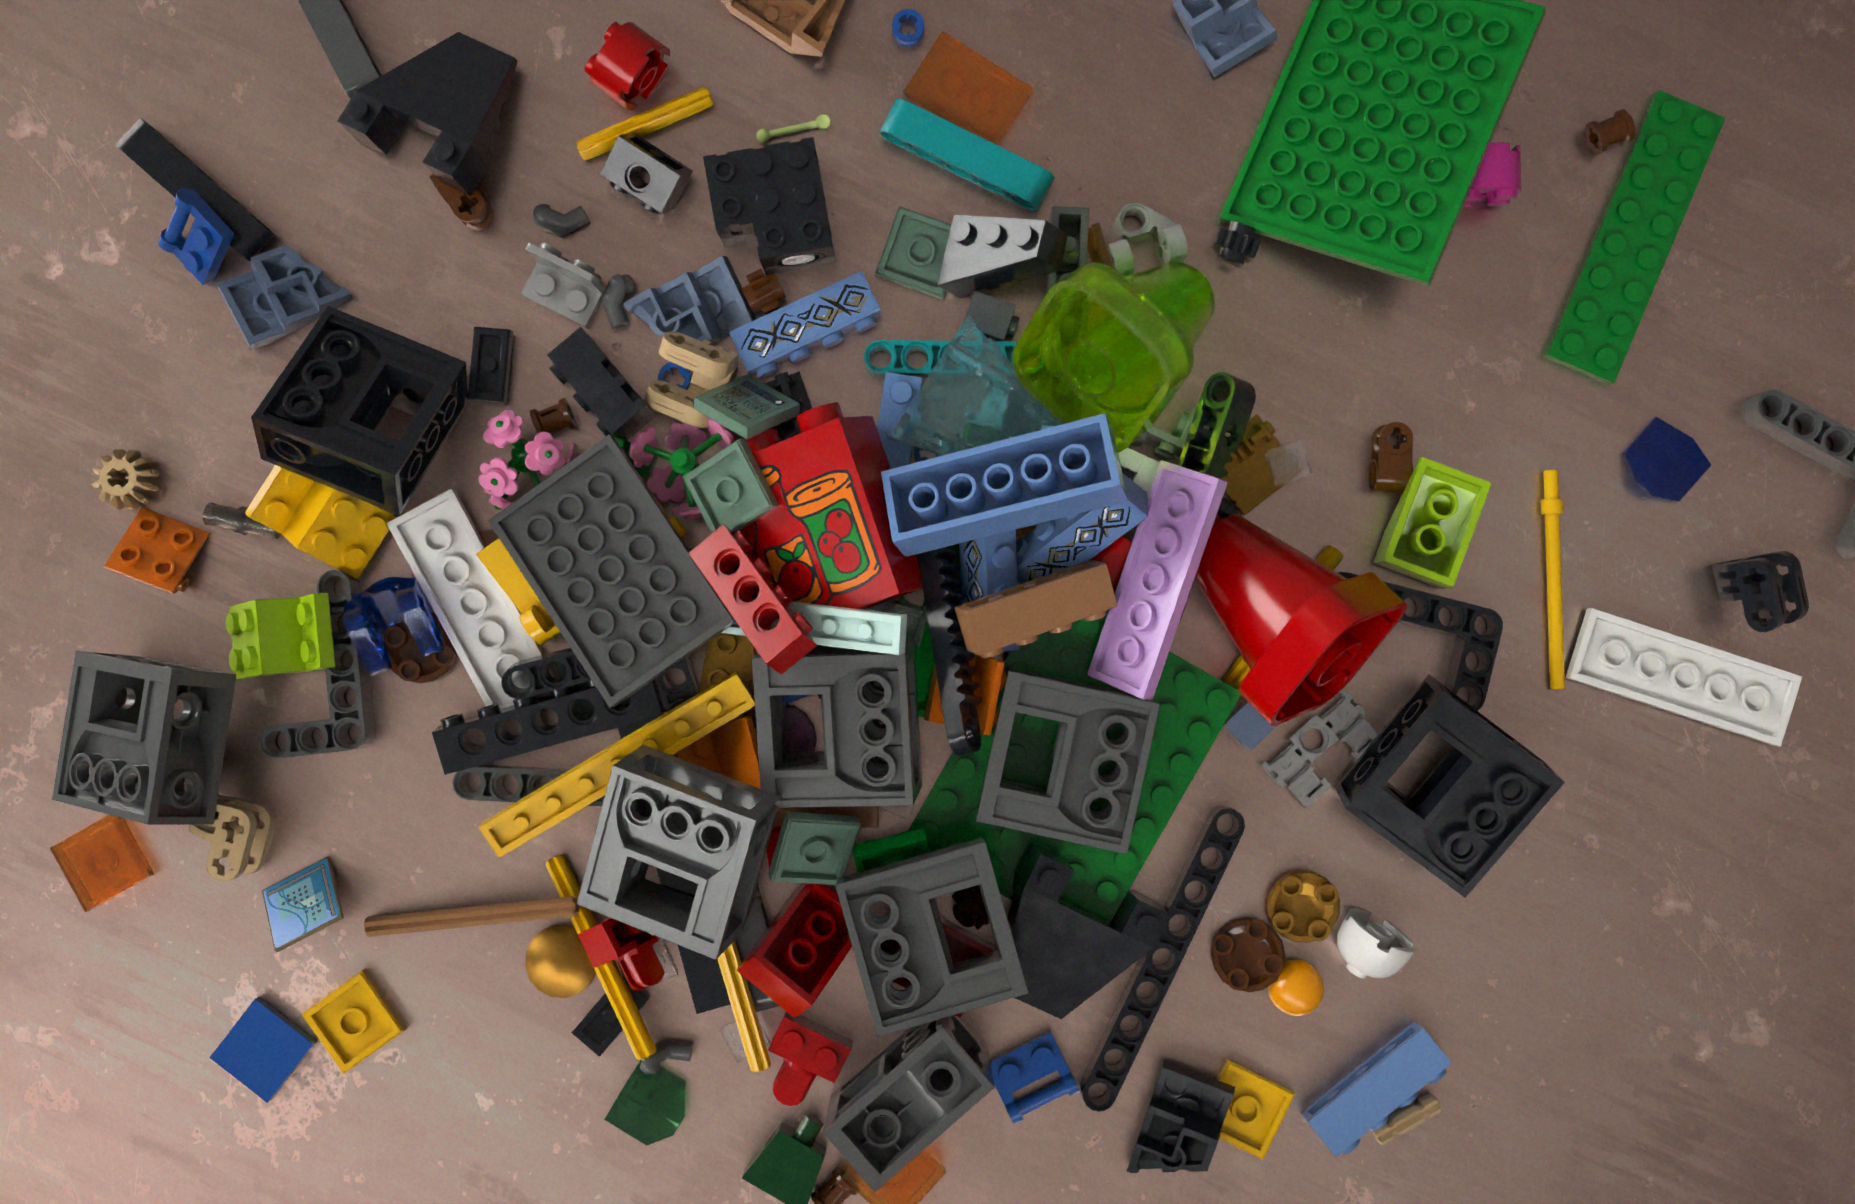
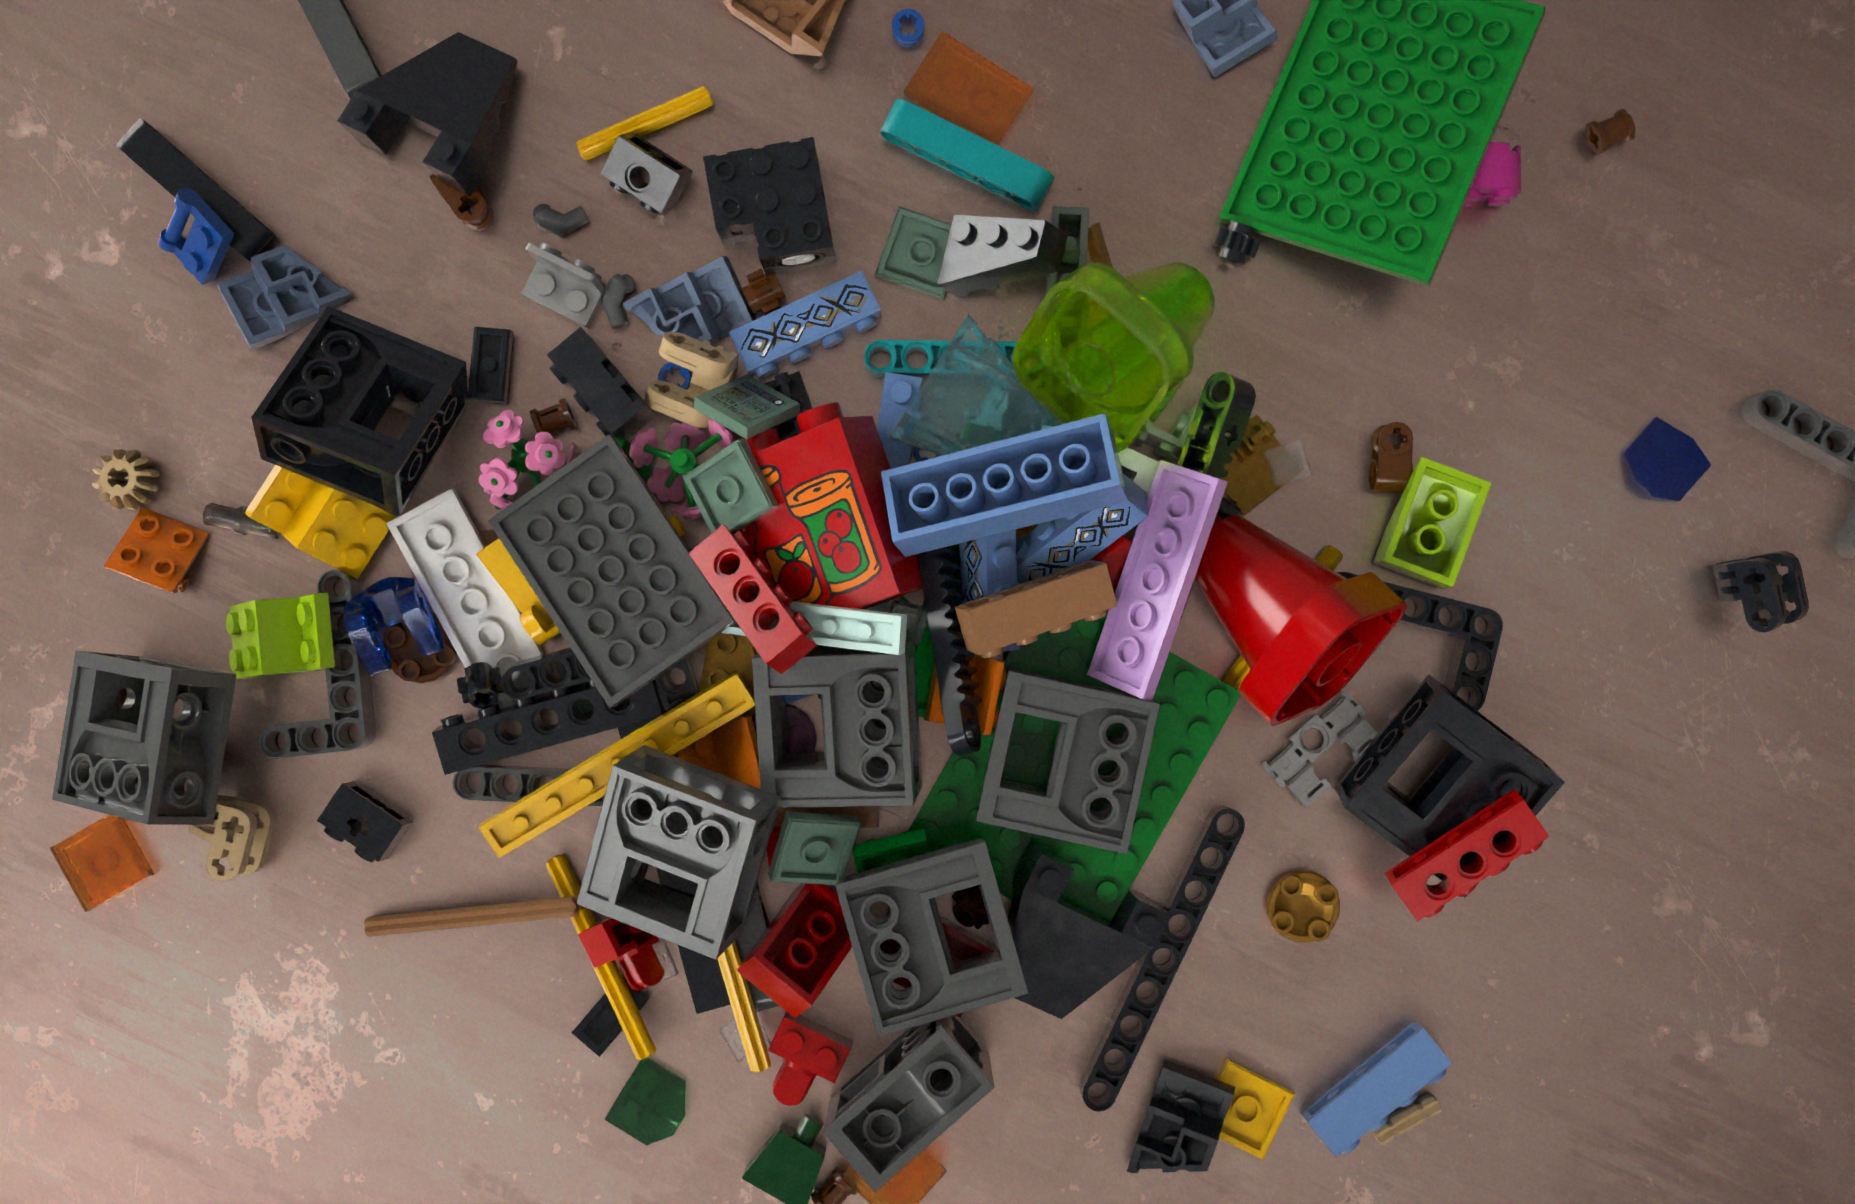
(263, 1049): blue tile -> none
(302, 904): piece -> none
(354, 1021): yellow tile -> none
(384, 823): none -> black brick
(480, 685): none -> black gear
(559, 962): pearl gold dish -> none
(628, 64): red brick -> none
(666, 1050): dark grey arm -> none
(822, 123): yellowish green hinge -> none
(993, 316): dark grey brick -> none
(1026, 1065): blue plate -> none
(1167, 237): light grey piece -> none
(1247, 725): sand blue panel -> none
(1248, 955): reddish brown dish -> none
(1297, 988): light orange hair -> none
(1372, 947): white cylinder -> none
(1472, 835): none -> red brick
(1552, 508): yellow bar -> none
(1634, 237): green plate -> none
(1683, 677): white plate -> none

